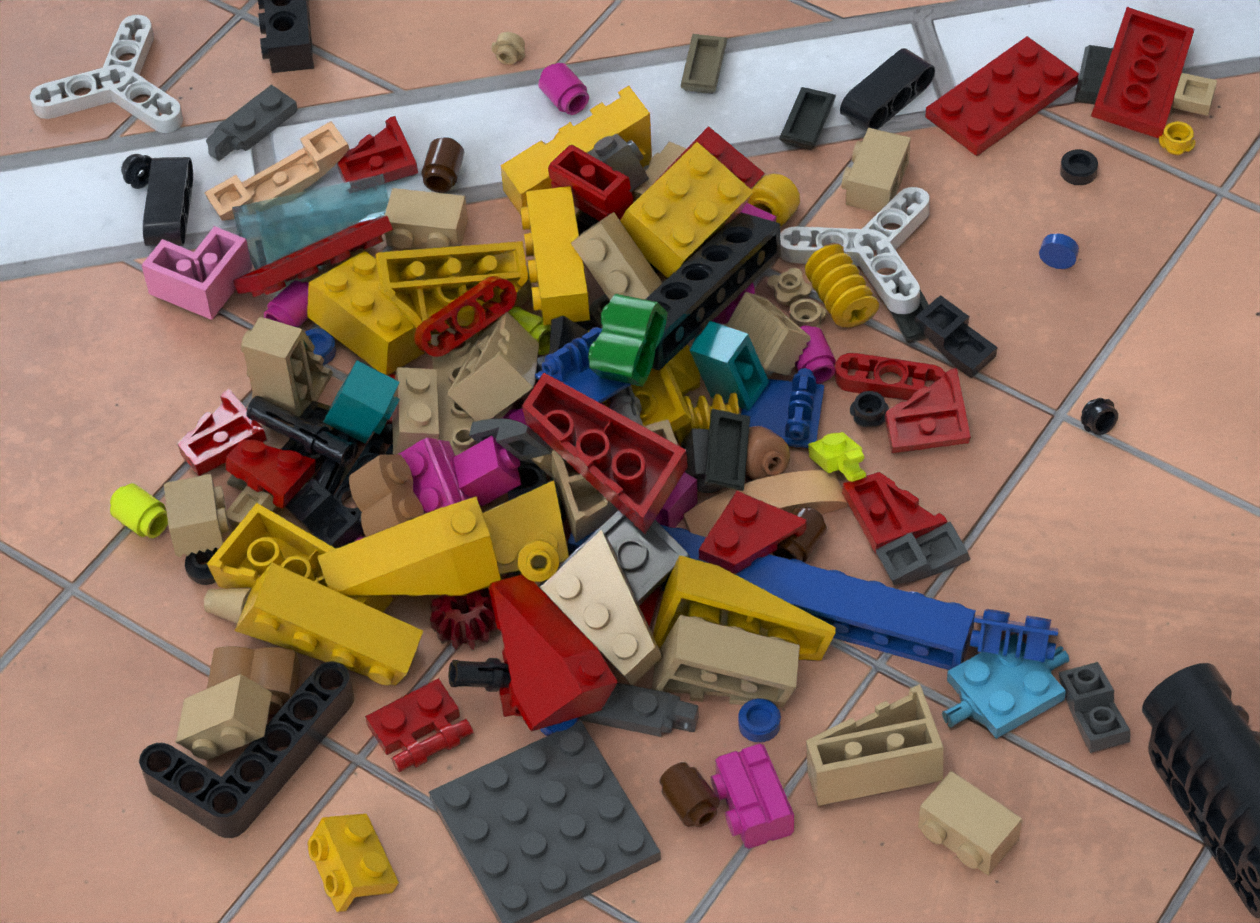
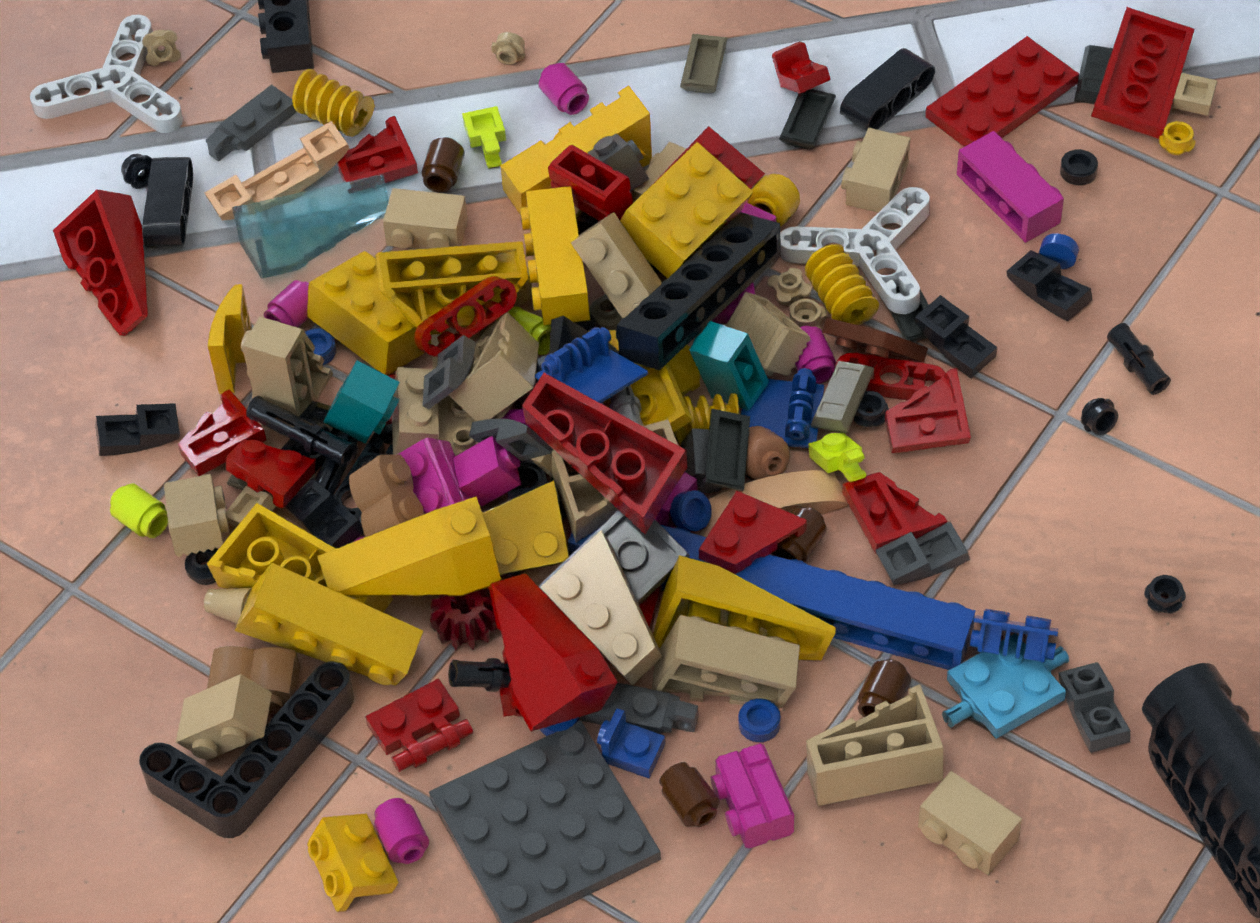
(107, 251): none -> red wedge
(146, 429): none -> black slope
(161, 38): none -> tan plate
(200, 278): bright pink brick -> none
(226, 337): none -> yellow slope
(305, 260): red plate -> none
(328, 101): none -> yellow piece
(400, 831): none -> dark pink brick
(450, 372): none -> dark grey slope
(485, 129): none -> neon yellow plate
(534, 548): yellow plate -> none
(627, 339): green brick -> none
(629, 745): none -> blue bracket
(691, 510): none -> blue tile
(796, 69): none -> red bracket
(842, 397): none -> dark tan tile
(876, 341): none -> copper wing
(885, 682): none -> reddish brown brick
(1010, 186): none -> dark pink brick
(1043, 283): none -> black slope
(1151, 374): none -> black pin
(1166, 586): none -> black plate

